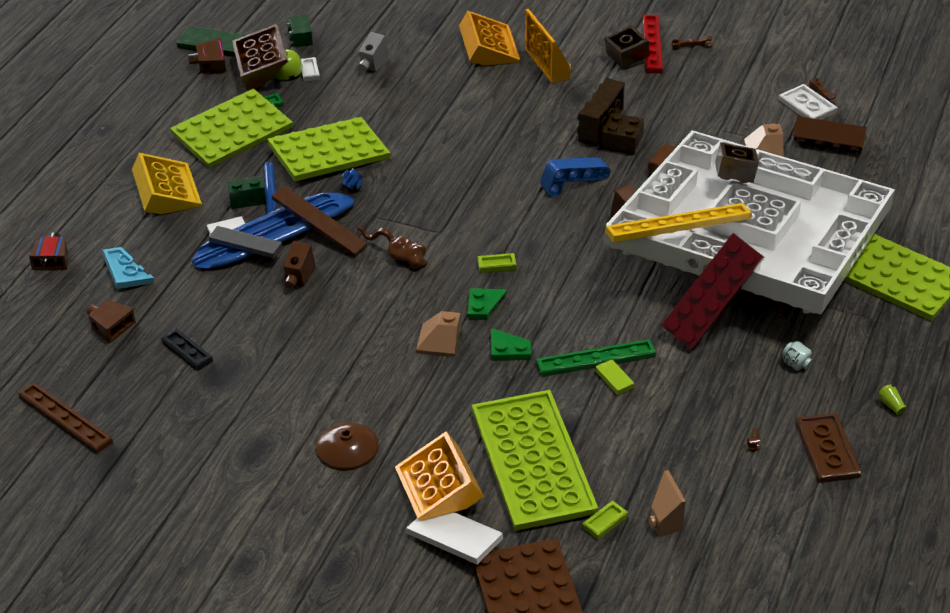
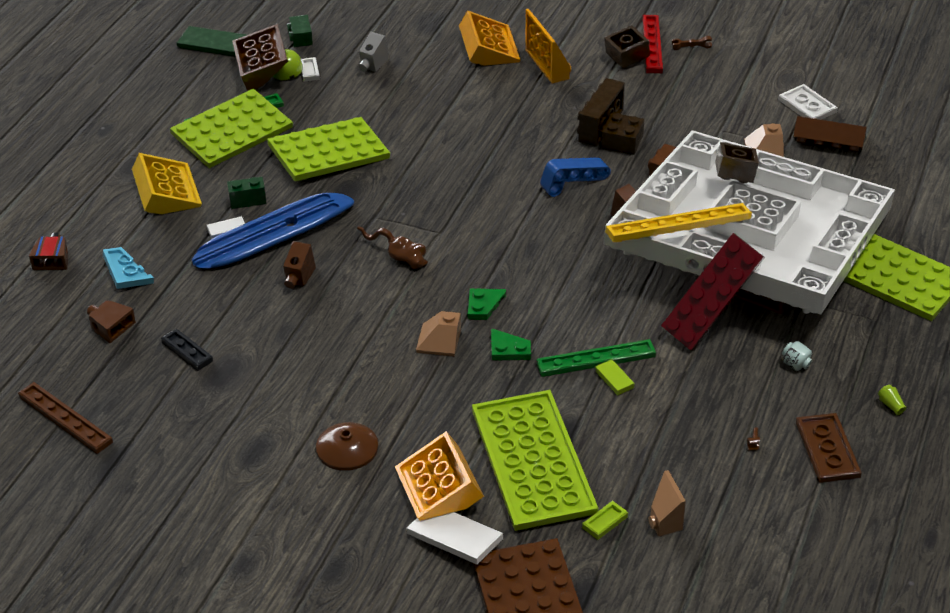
(209, 56): reddish brown torso -> none
(245, 242): dark grey tile -> none
(270, 186): blue axle -> none
(319, 221): reddish brown tile -> none
(352, 179): blue gear -> none
(496, 263): lime tile -> none
(822, 91): reddish brown piece -> none

